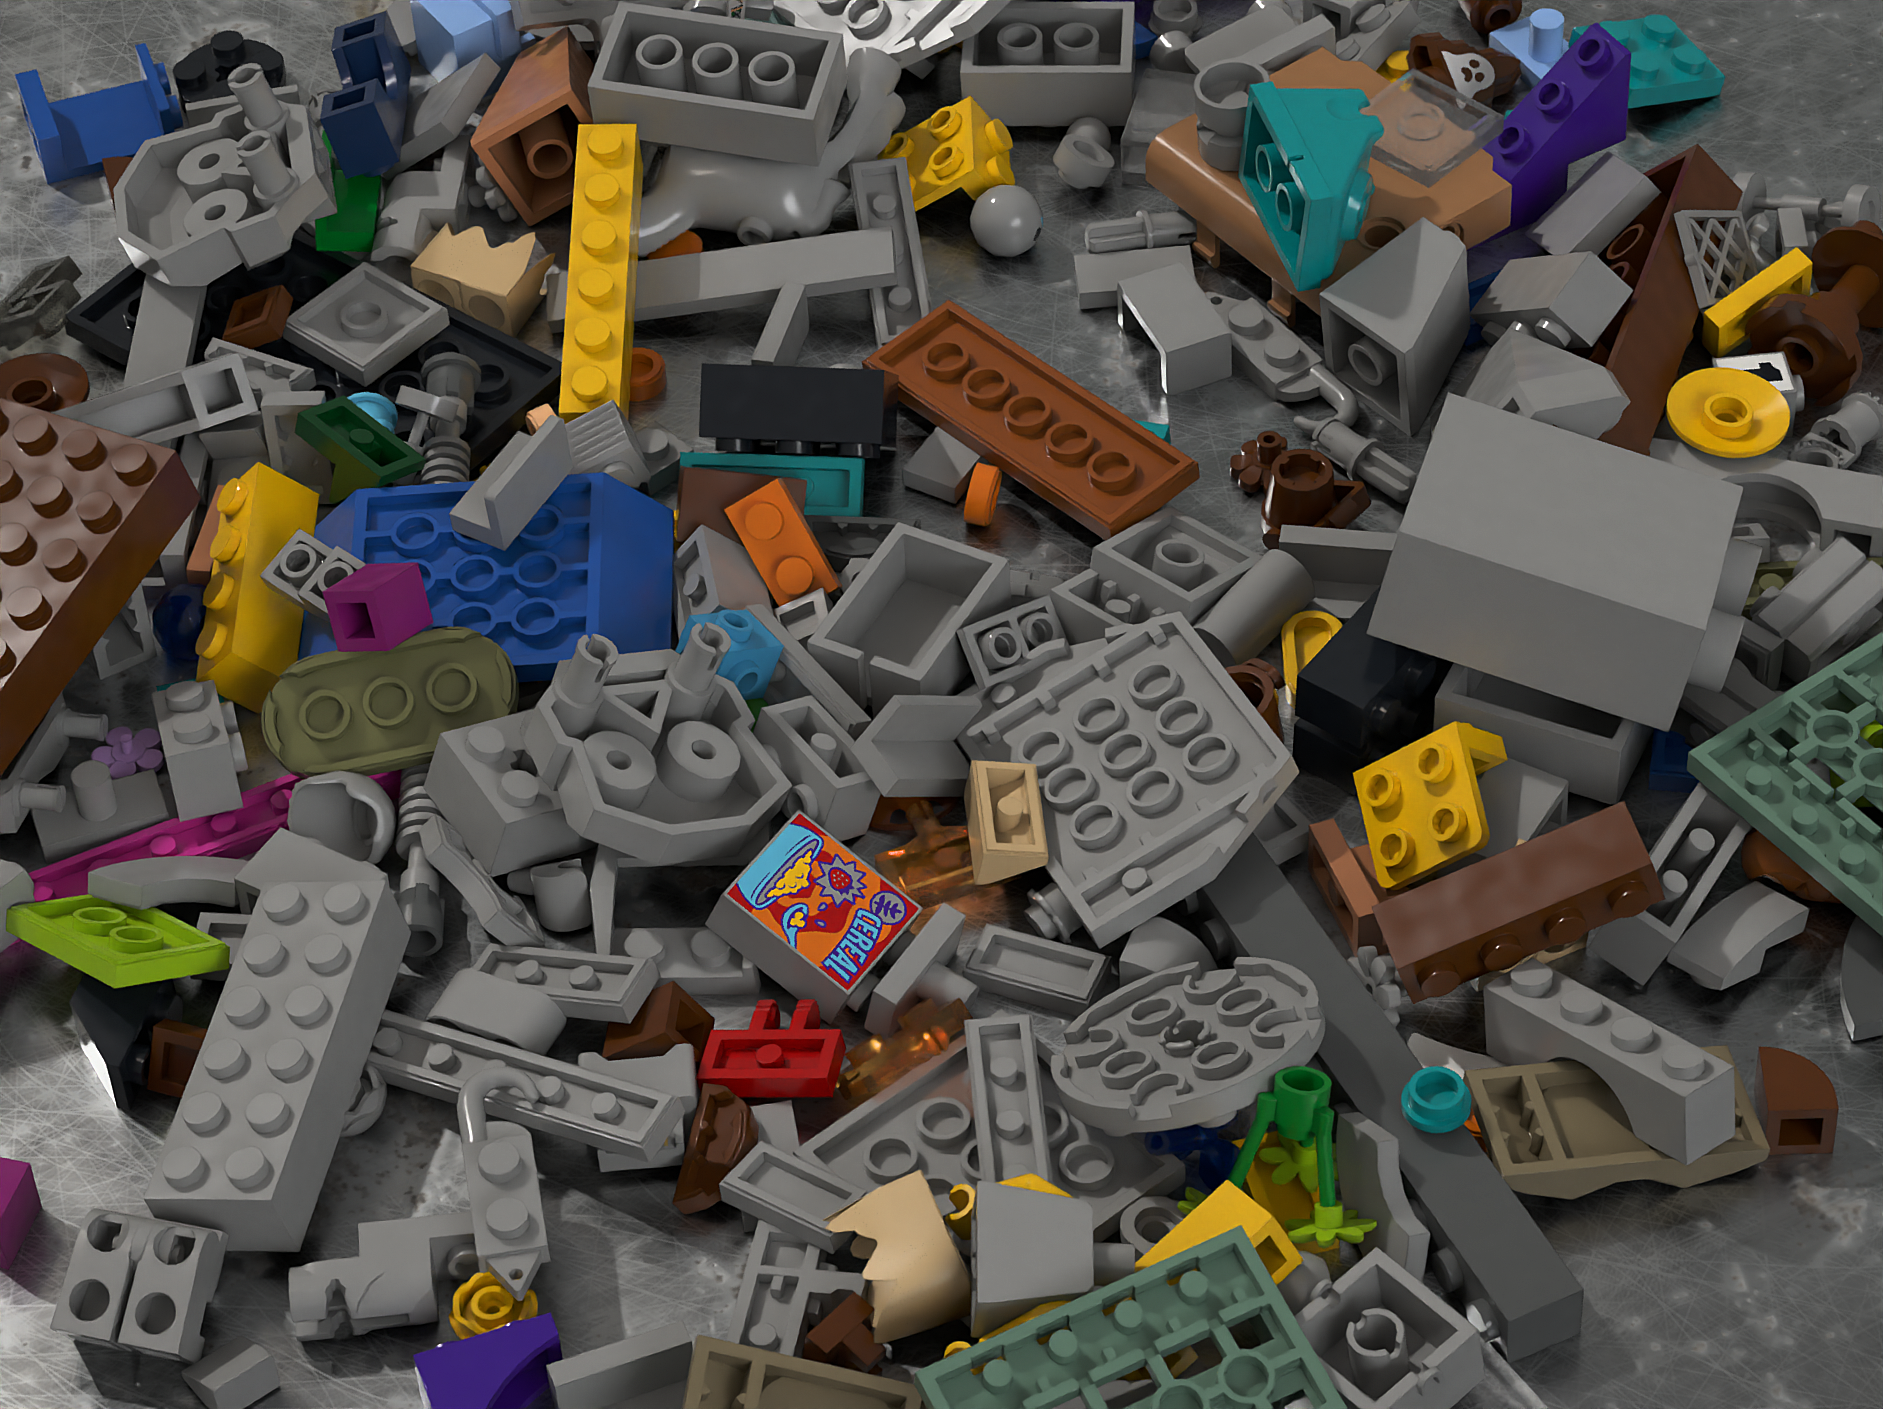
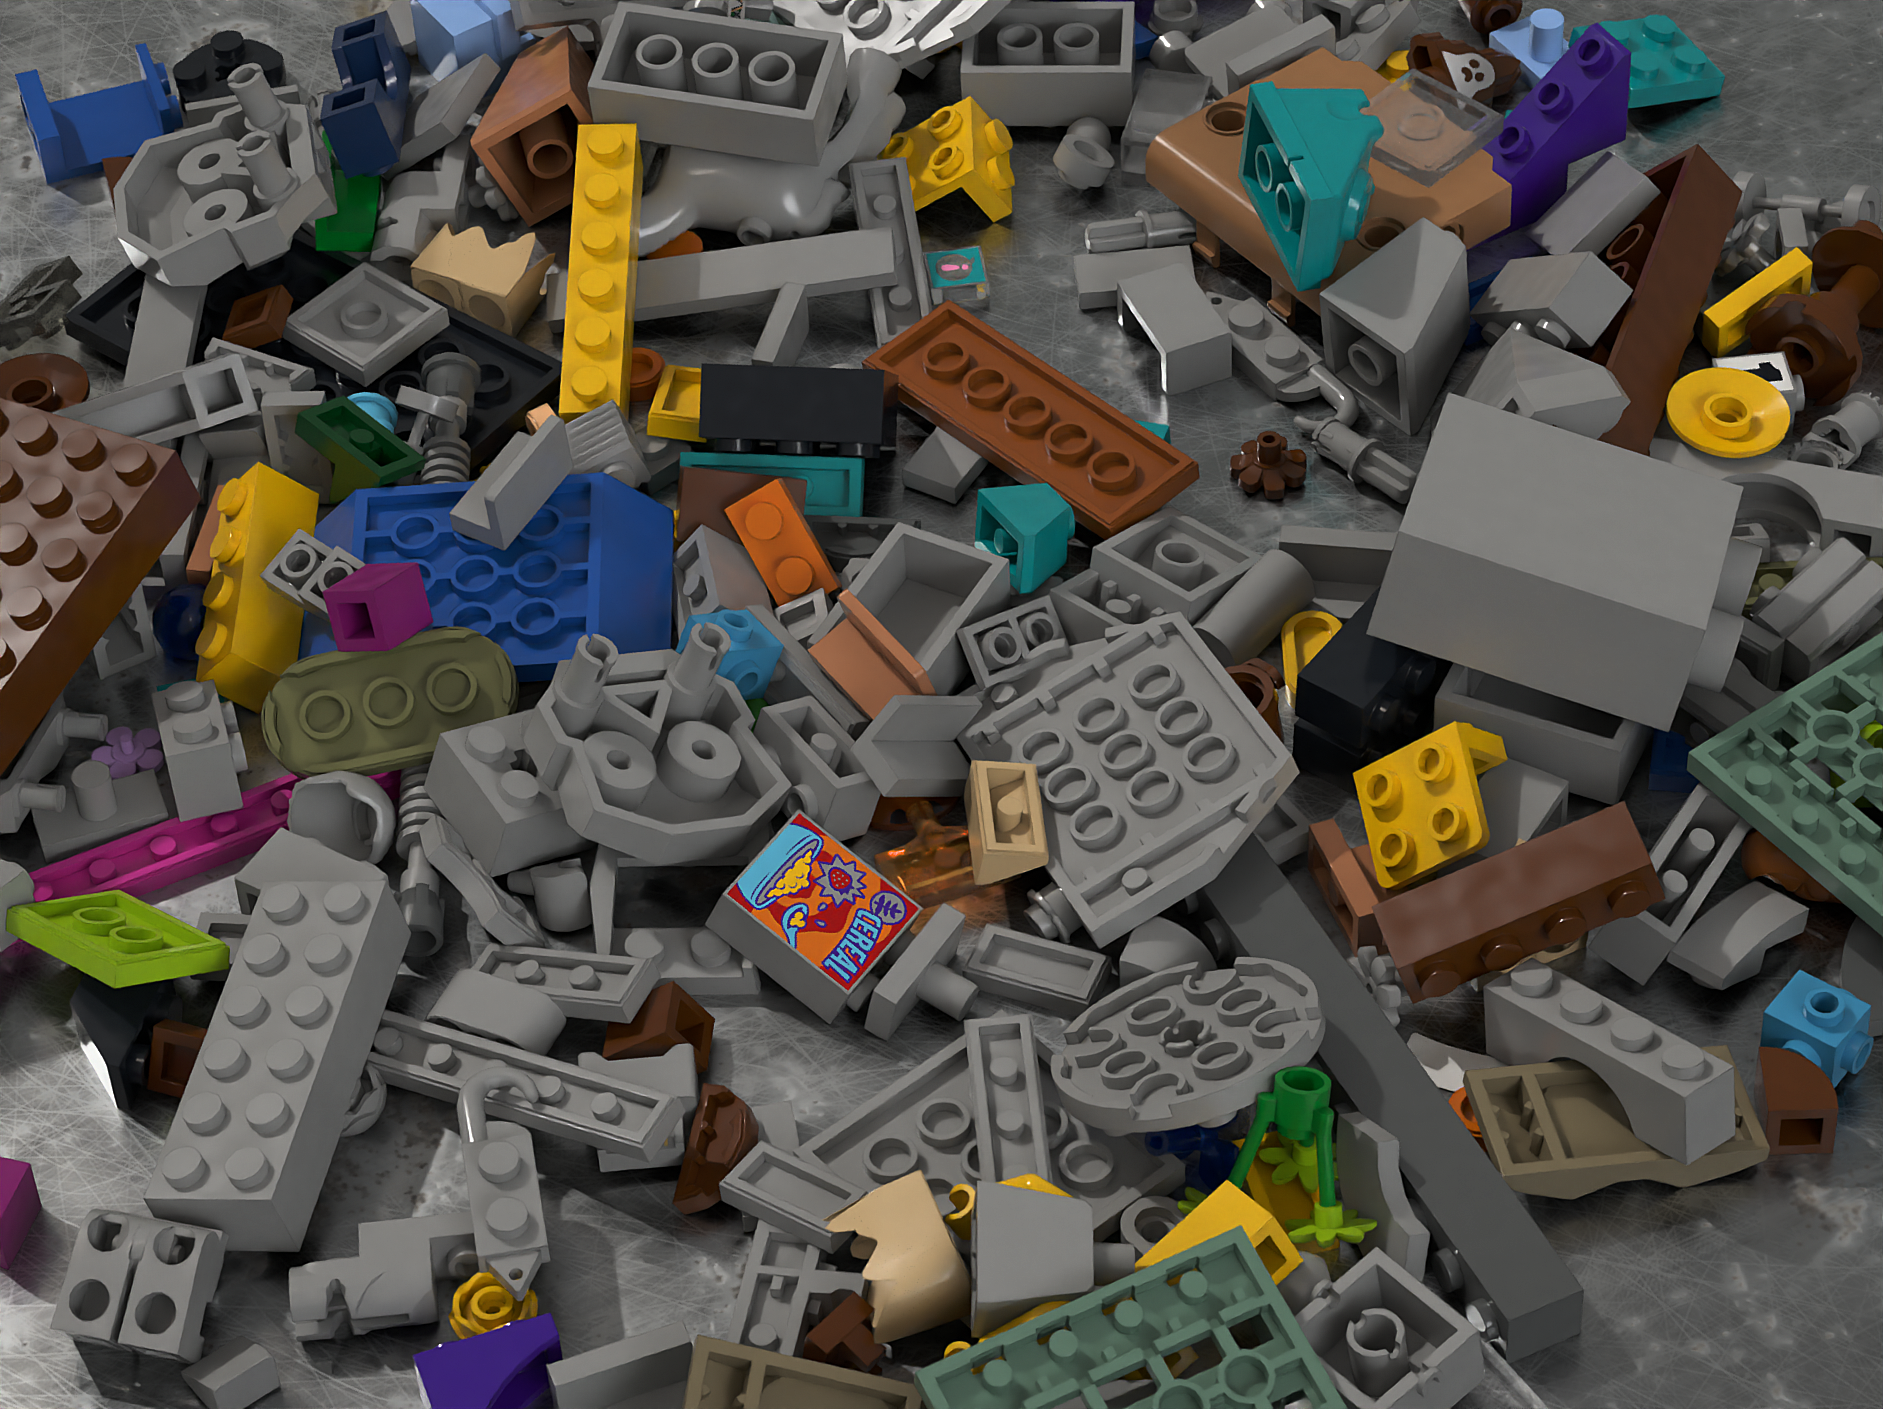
(167, 881): light grey tile -> none
(676, 405): none -> yellow tile
(775, 1060): red hinge -> none
(868, 660): none -> nougat panel
(922, 1036): clear orange plate -> none
(956, 275): none -> clear tile
(982, 494): orange tile -> none
(1006, 220): light grey piece -> none
(1028, 528): none -> teal slope
(1221, 109): light grey wheel -> none
(1306, 494): reddish brown piece -> none
(1436, 1100): teal plate -> none
(1694, 254): light grey window -> none
(1819, 1024): none -> dark azure brick

